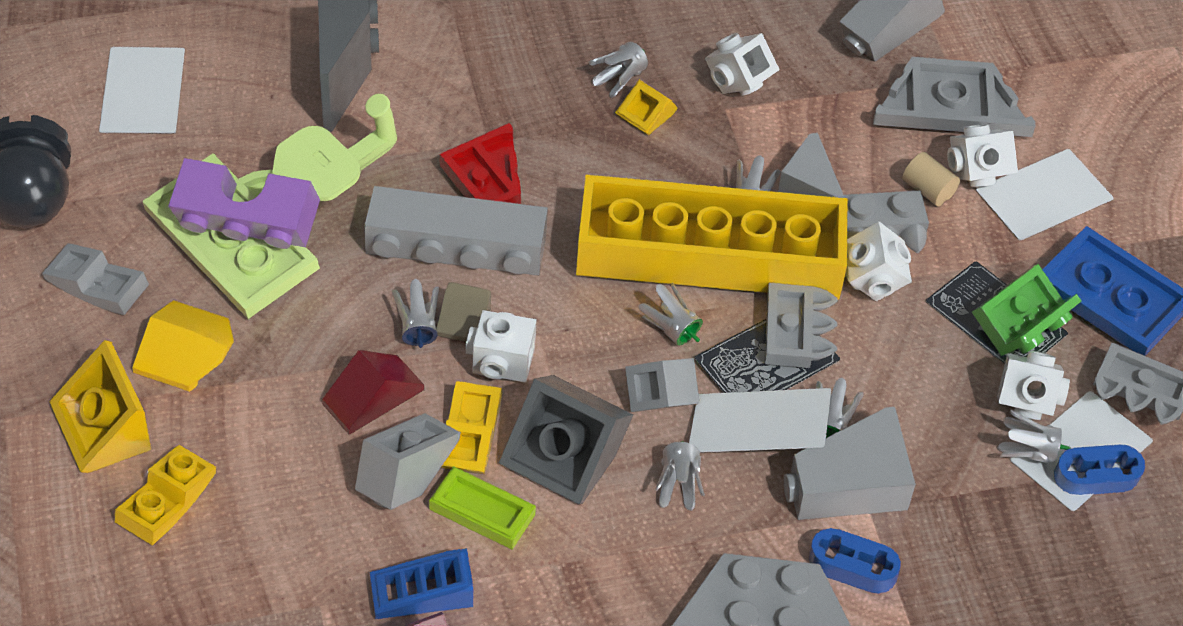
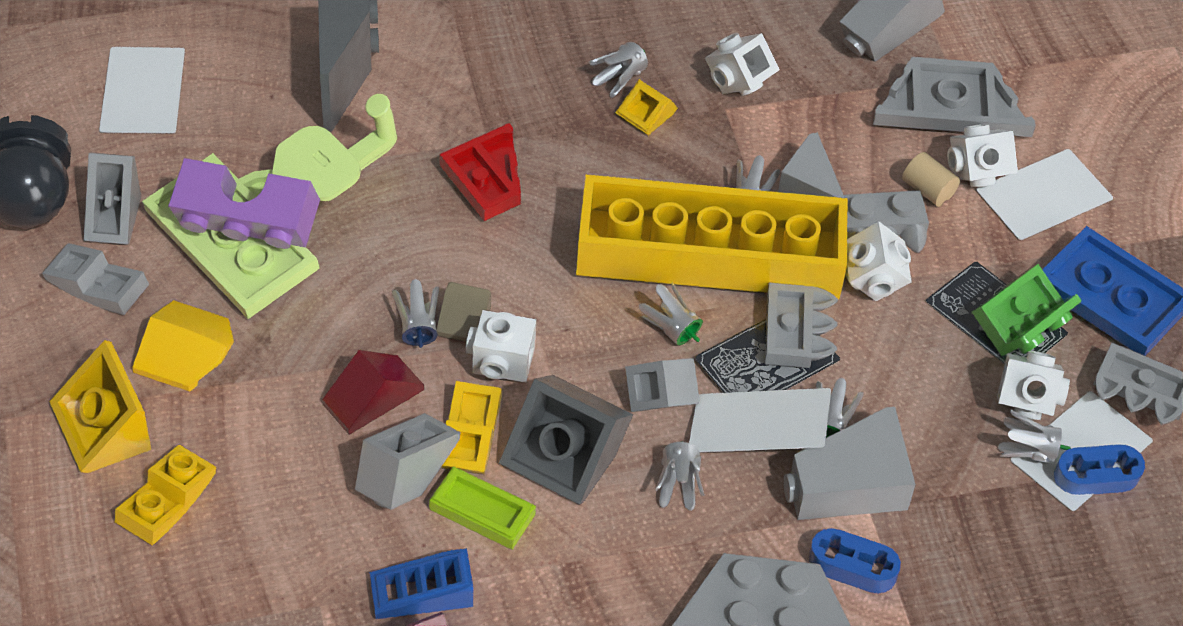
(111, 198): none -> light grey slope
(456, 230): light grey brick -> none

